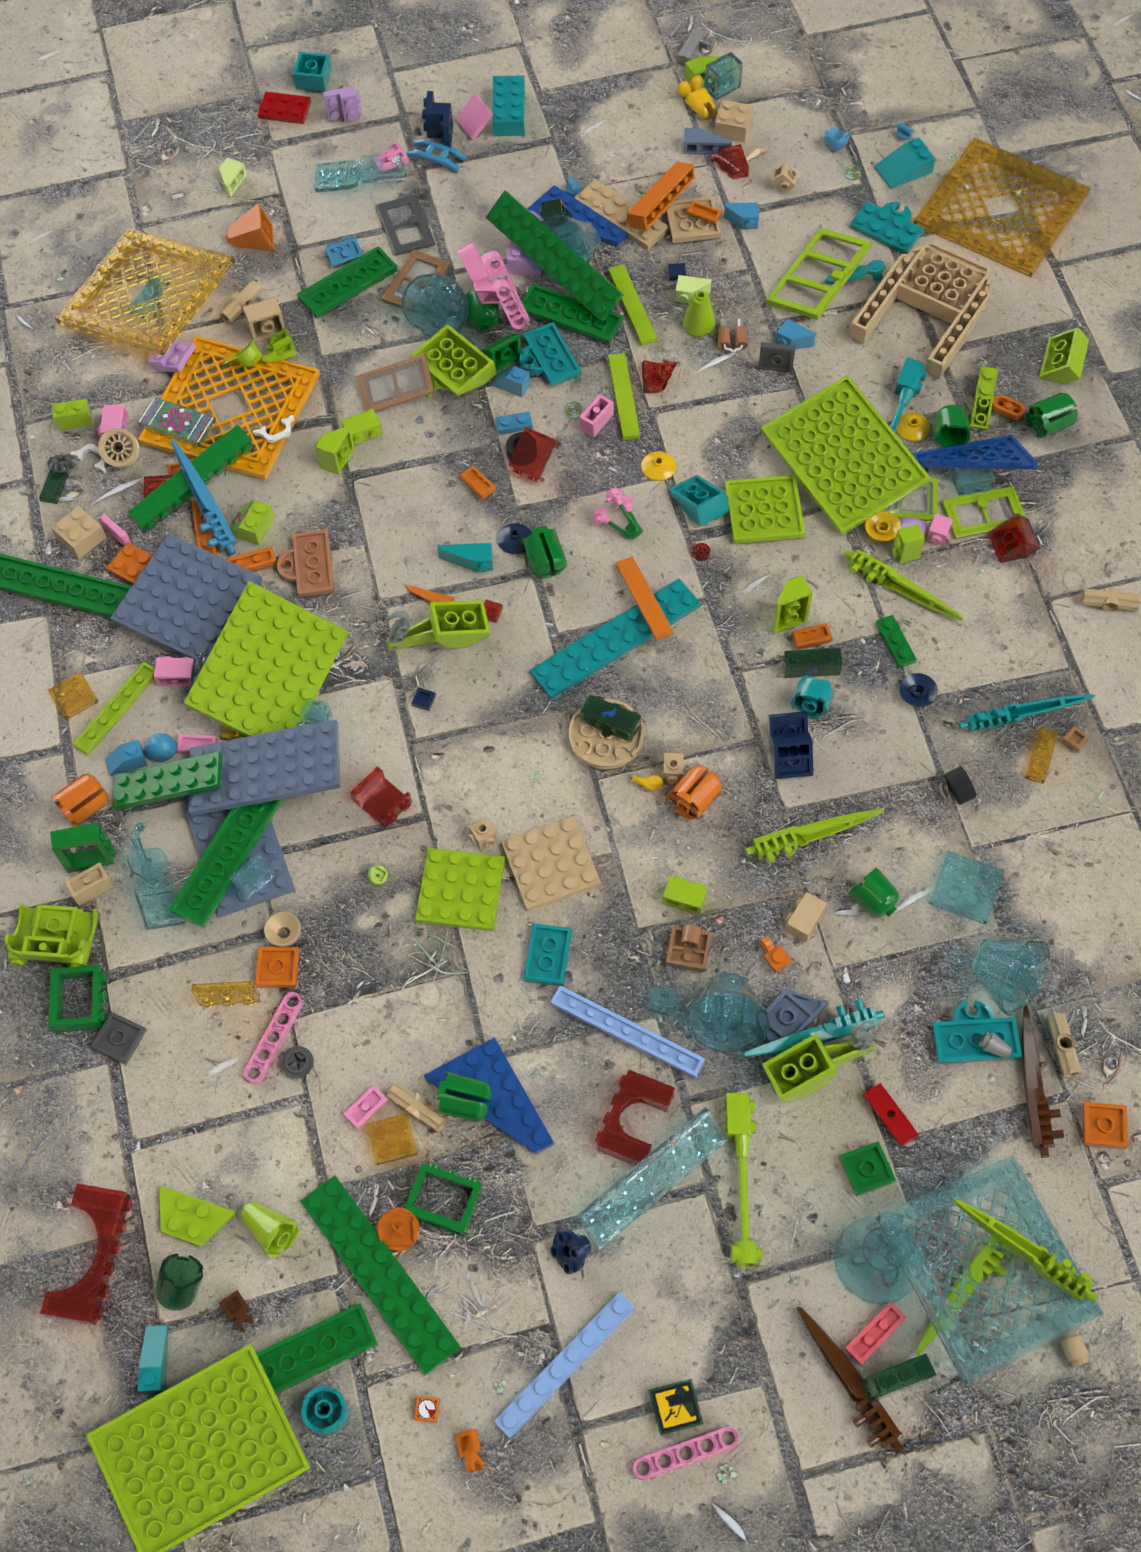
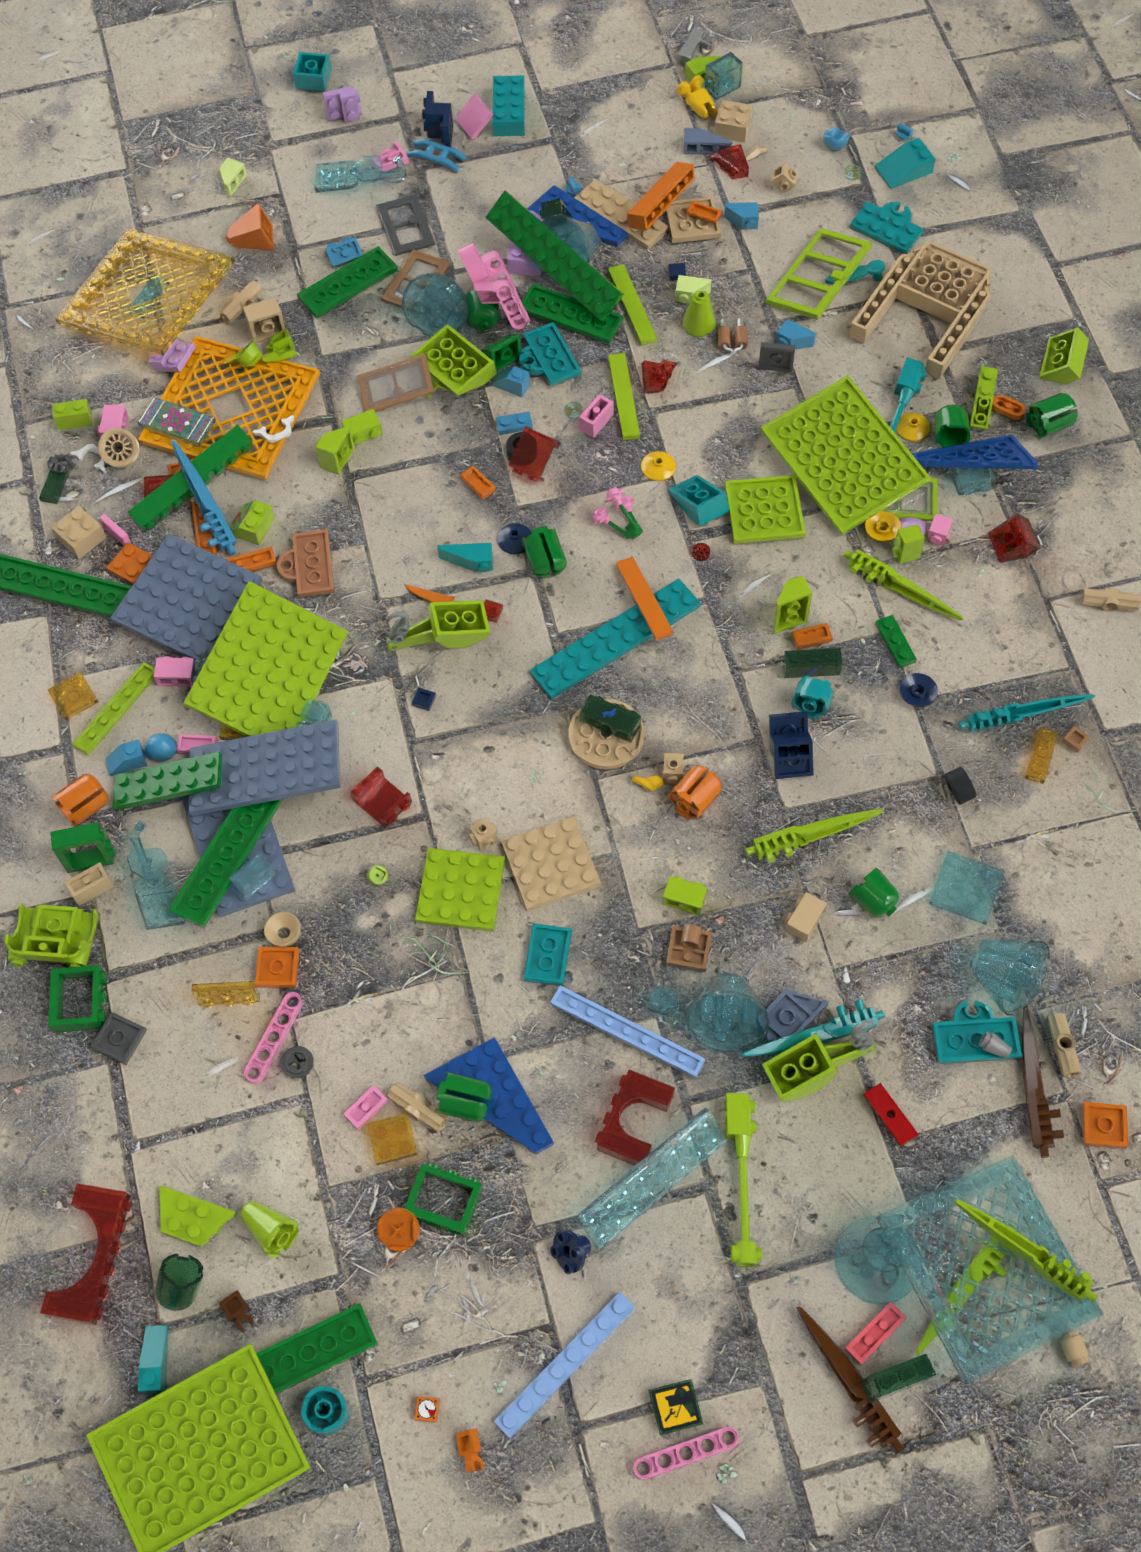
(284, 107): red plate -> none
(380, 1275): green plate -> none
(775, 957): orange plate -> none
(867, 1168): green plate -> none
(981, 511): lime door -> none
(1024, 262): clear yellow plate -> none

